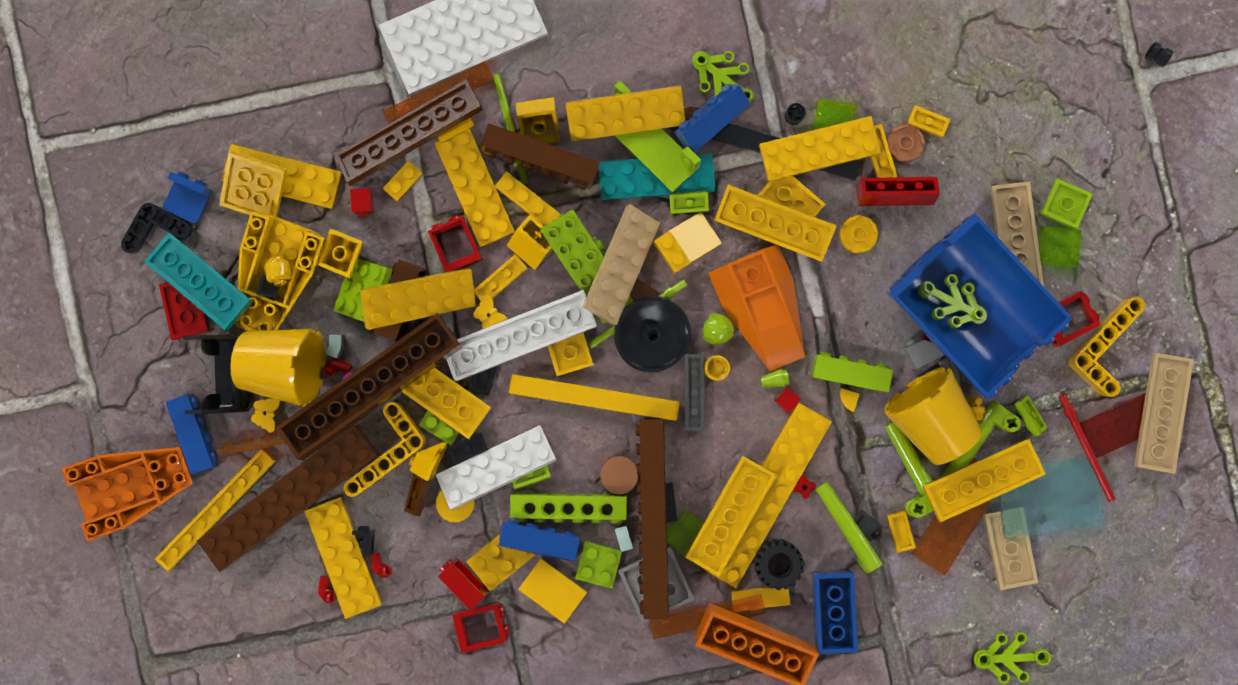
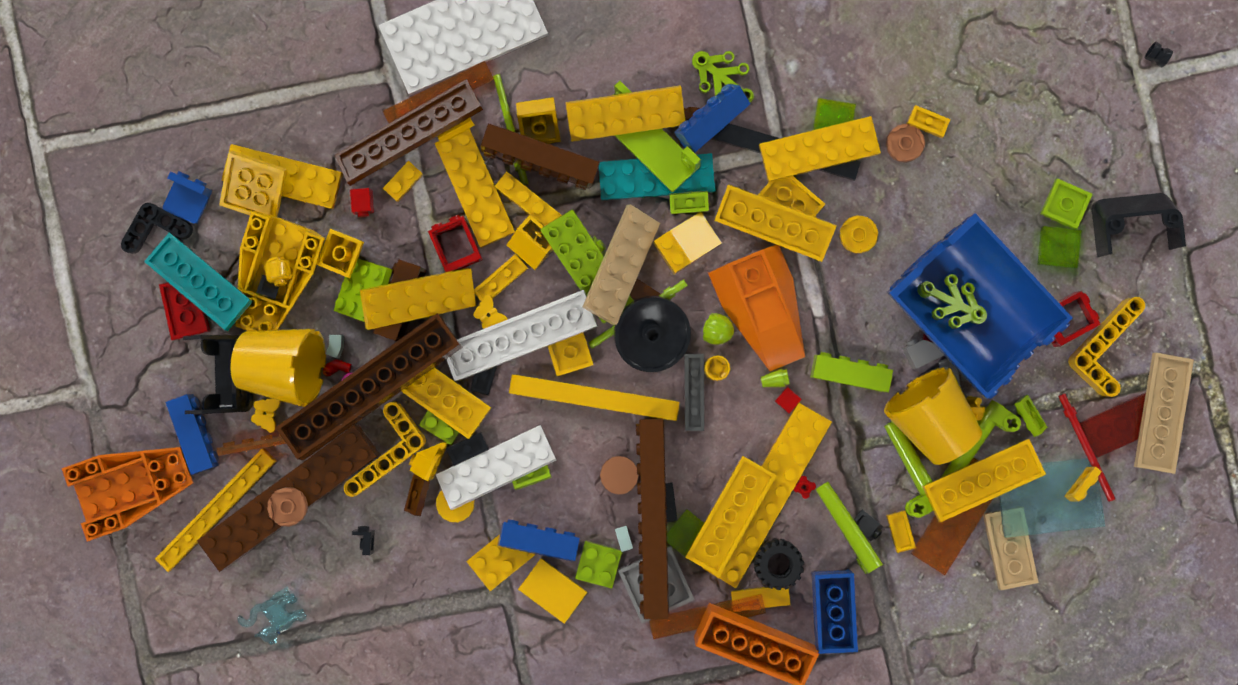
(277, 615): none -> clear light blue animal
(287, 506): none -> nougat tile
(324, 591): red arm -> none
(343, 558): yellow plate -> none
(378, 567): red arm -> none
(461, 630): red window -> none
(462, 583): red window -> none
(519, 500): lime brick -> none
(798, 113): black wheel -> none
(849, 399): yellow tile -> none
(883, 163): yellow plate -> none
(897, 191): red brick -> none
(1007, 657): lime plant -> none
(1016, 223): tan plate -> none
(1082, 484): none -> yellow plate
(1110, 213): none -> black windscreen

